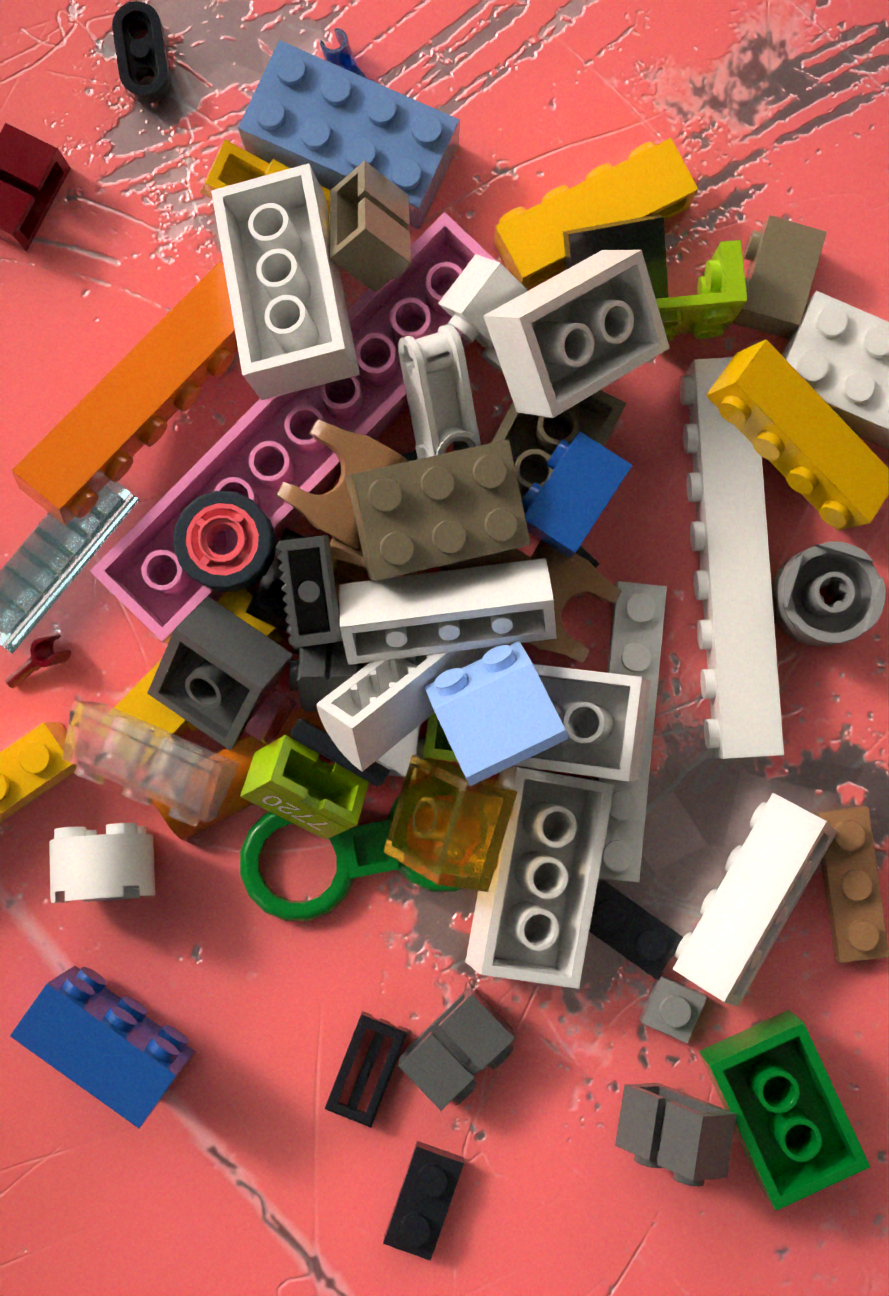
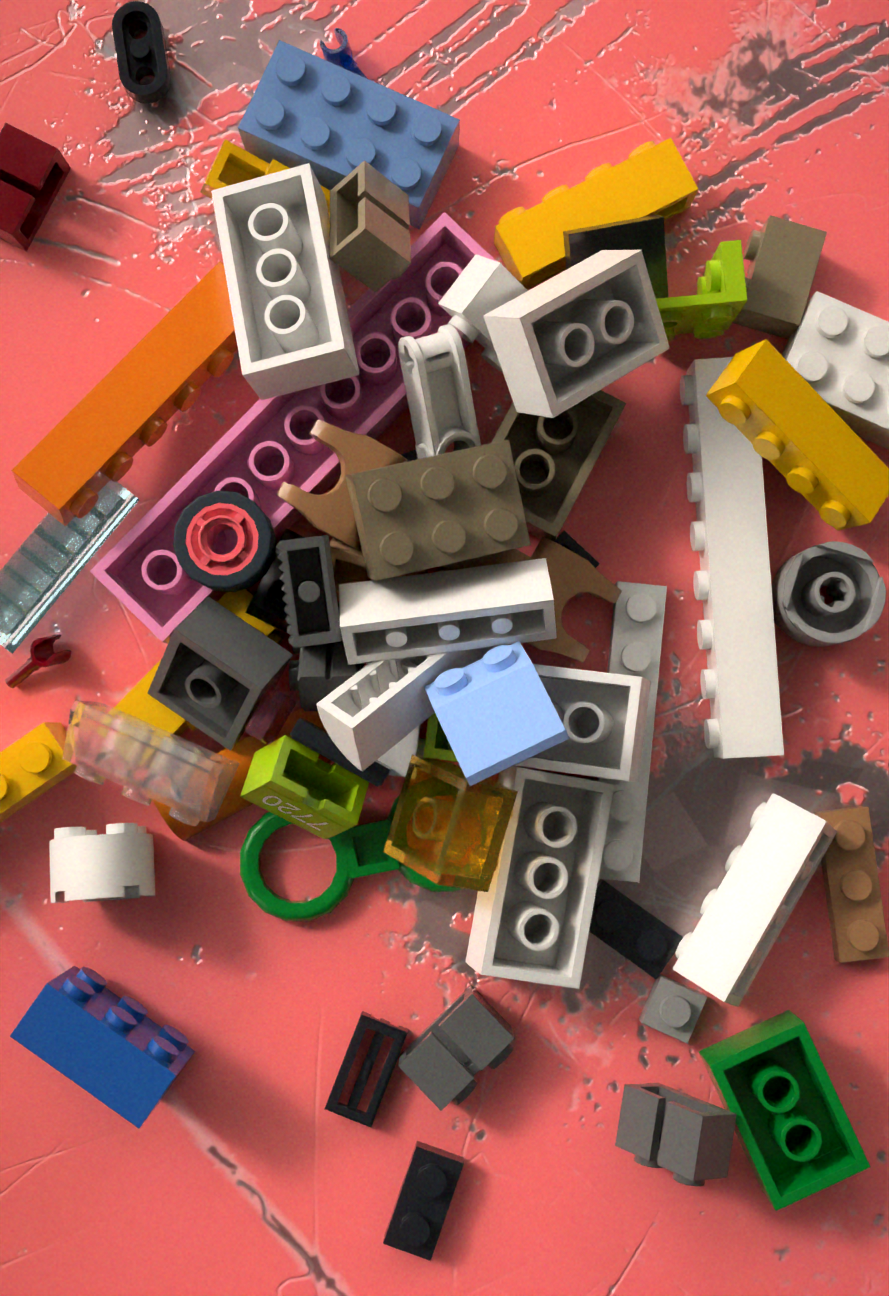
(574, 493): blue piece -> none

